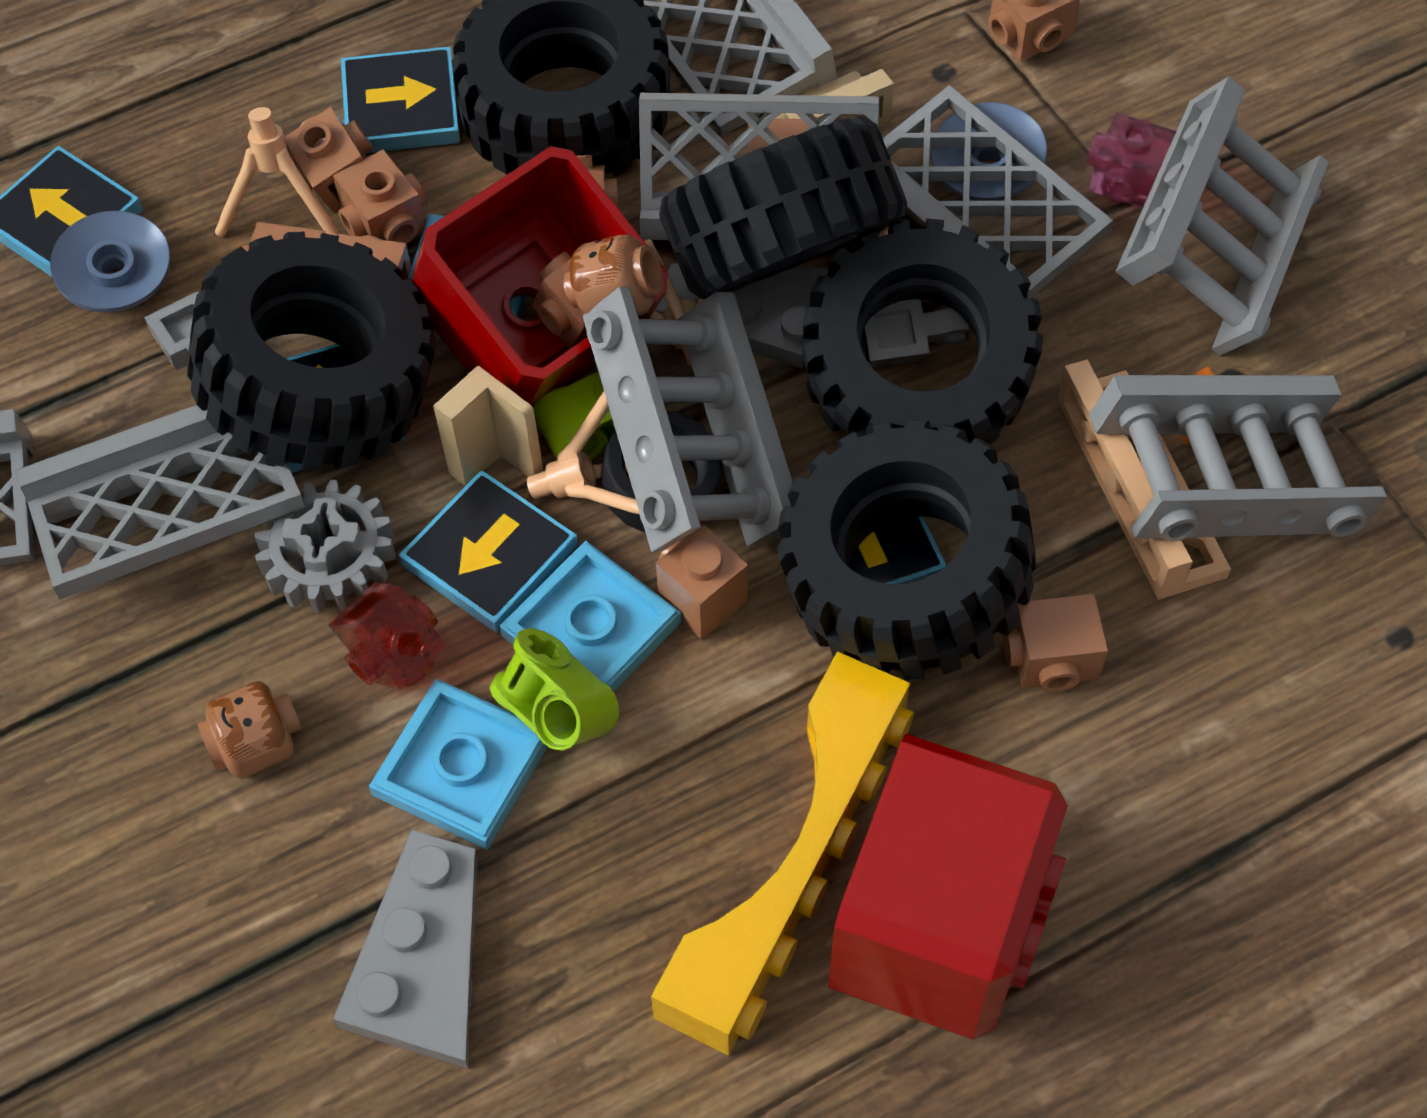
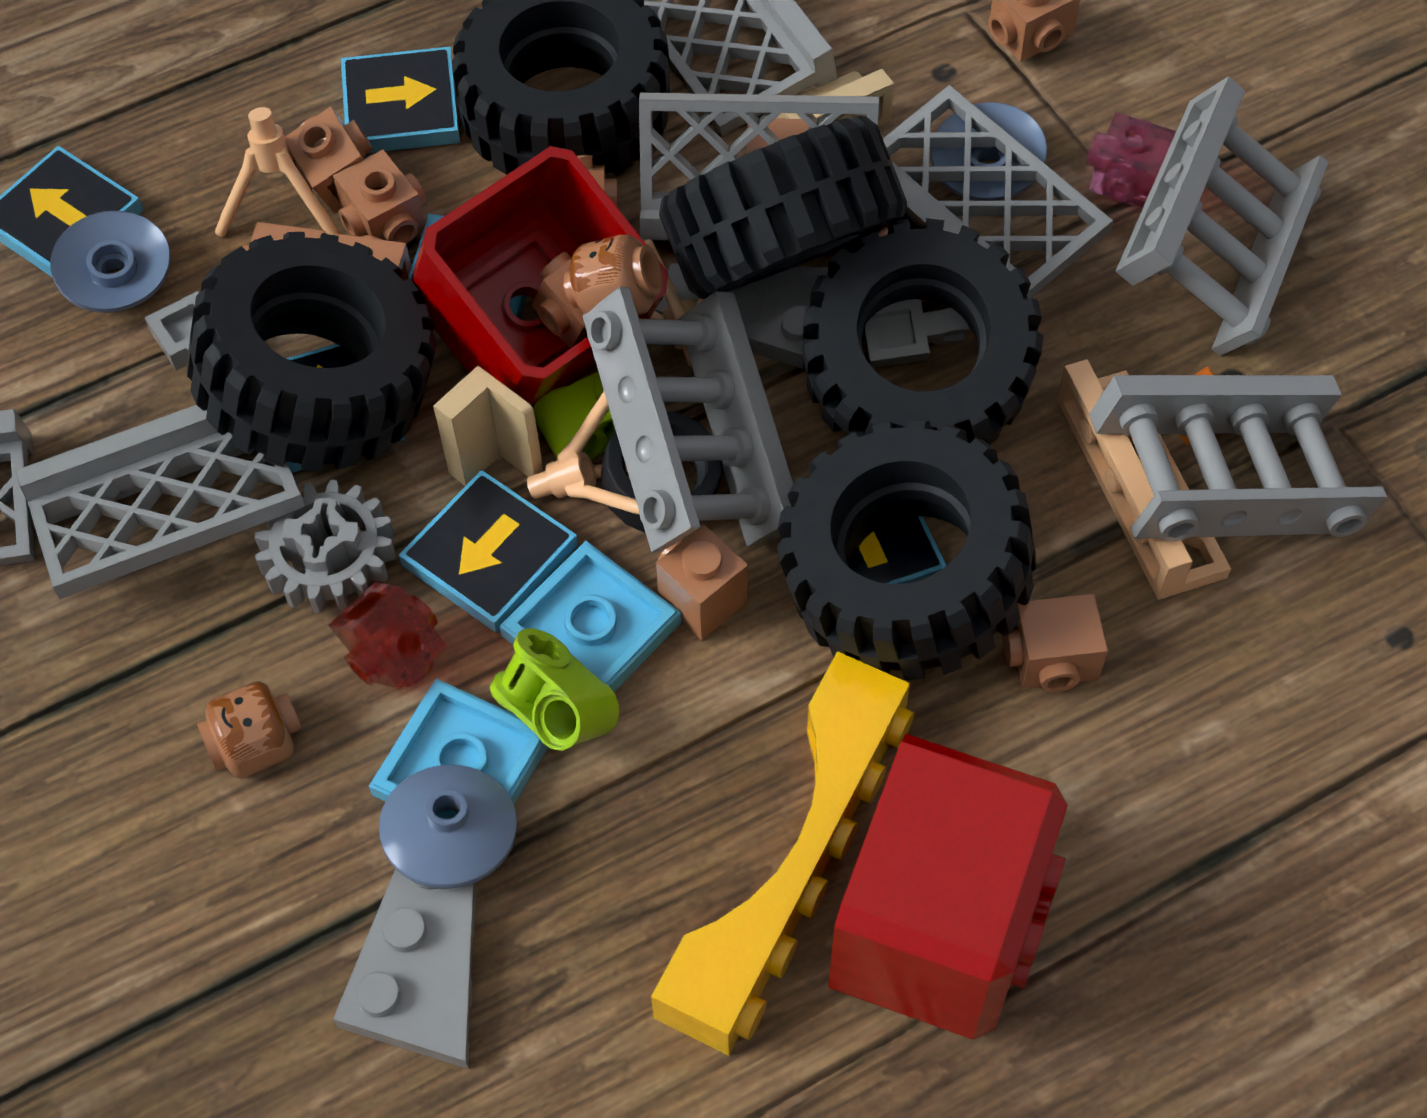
(454, 849): none -> sand blue dish

